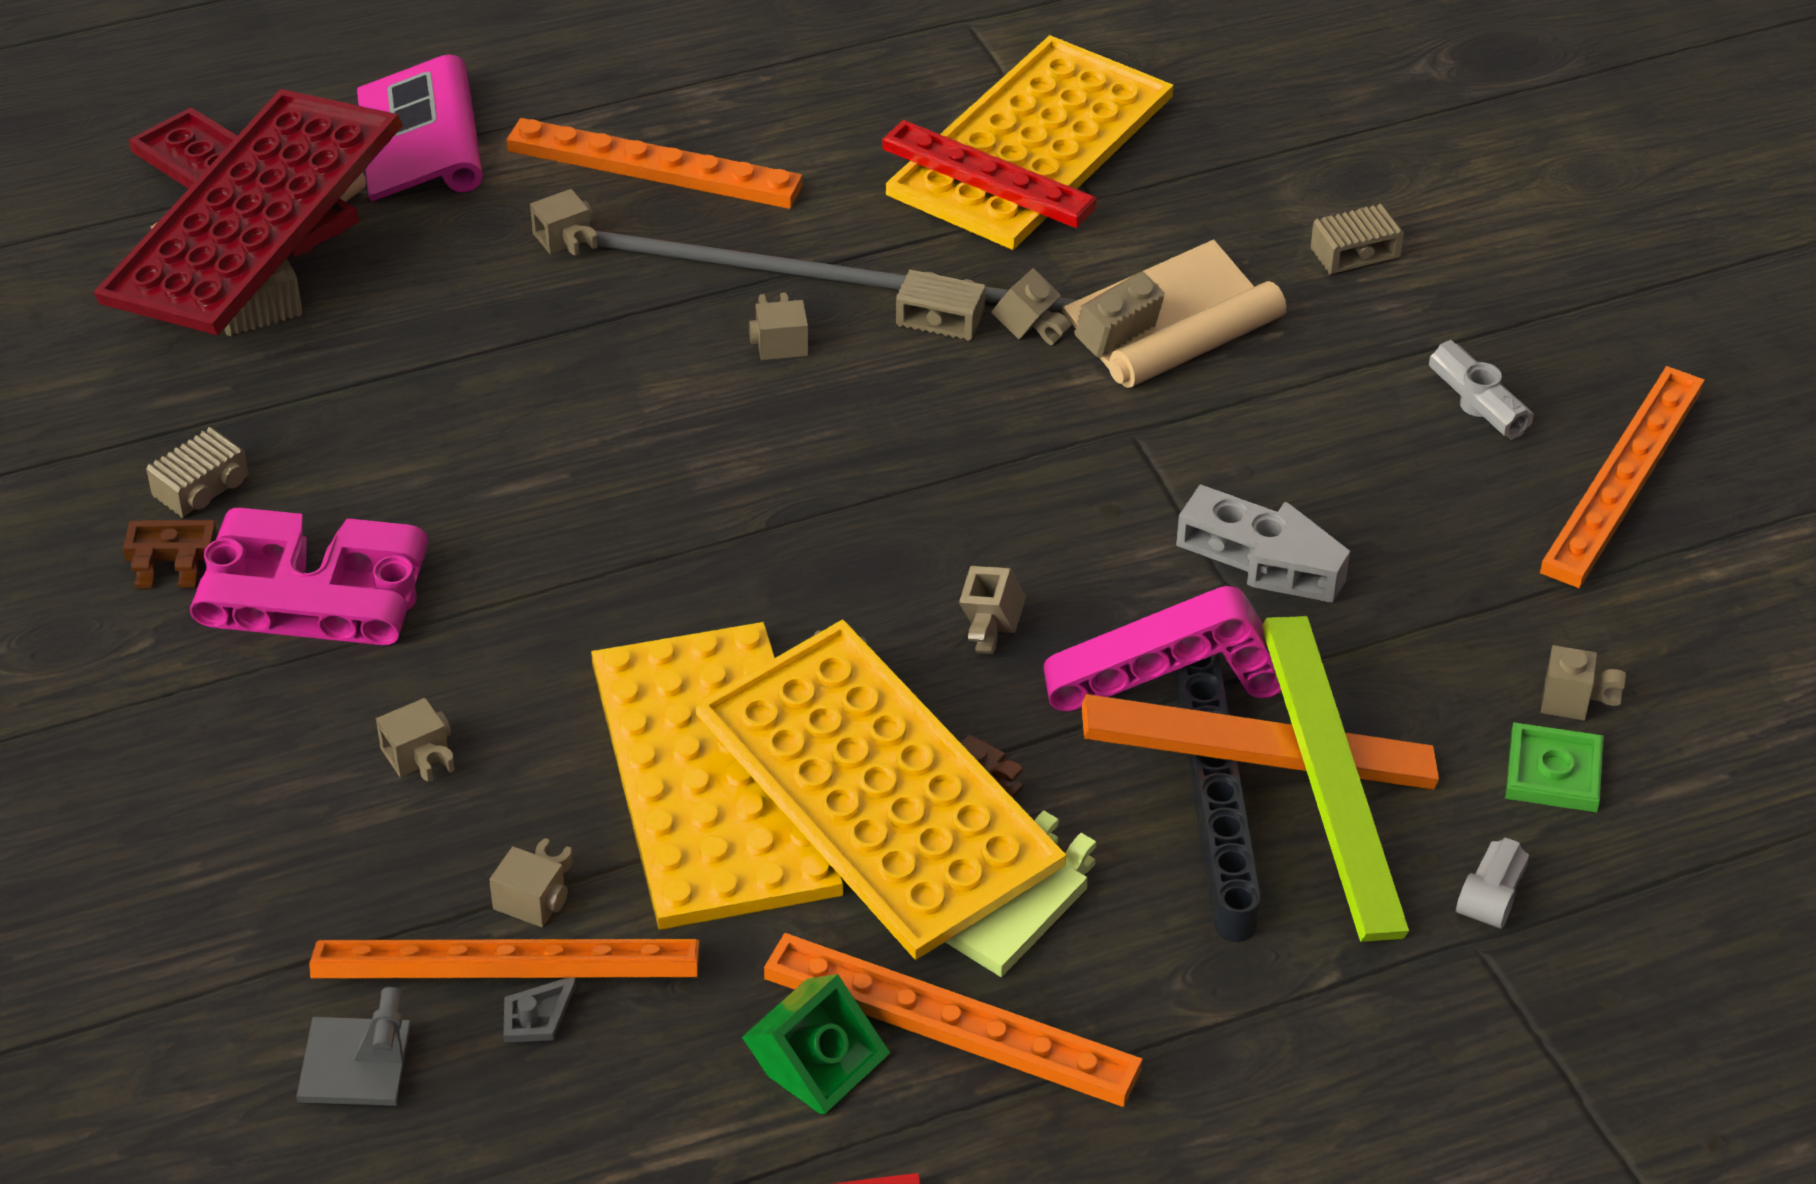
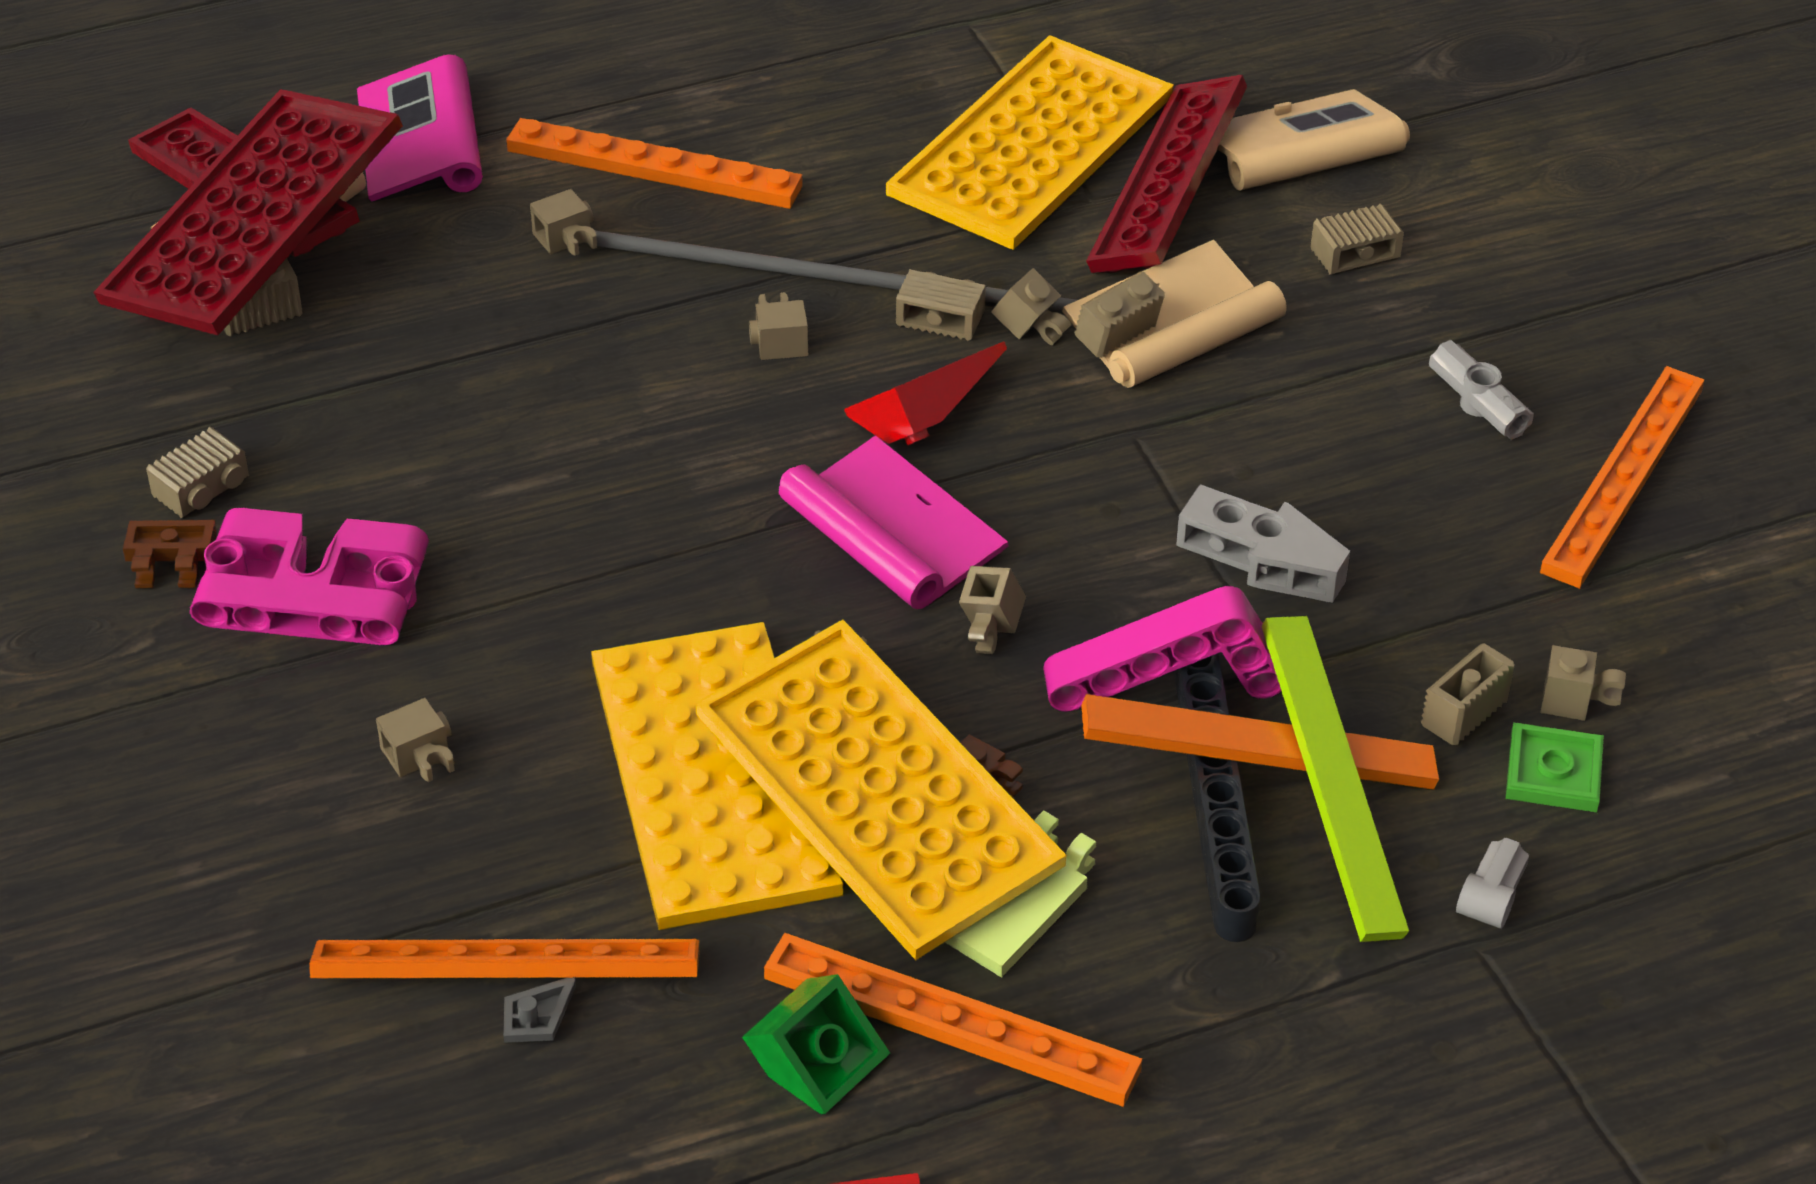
(356, 1057): dark grey plate -> none
(530, 883): dark tan brick -> none
(893, 521): none -> dark pink door
(924, 400): none -> red wedge
(989, 173): red tile -> none
(1167, 175): none -> dark red plate
(1309, 138): none -> tan door
(1467, 694): none -> dark tan brick

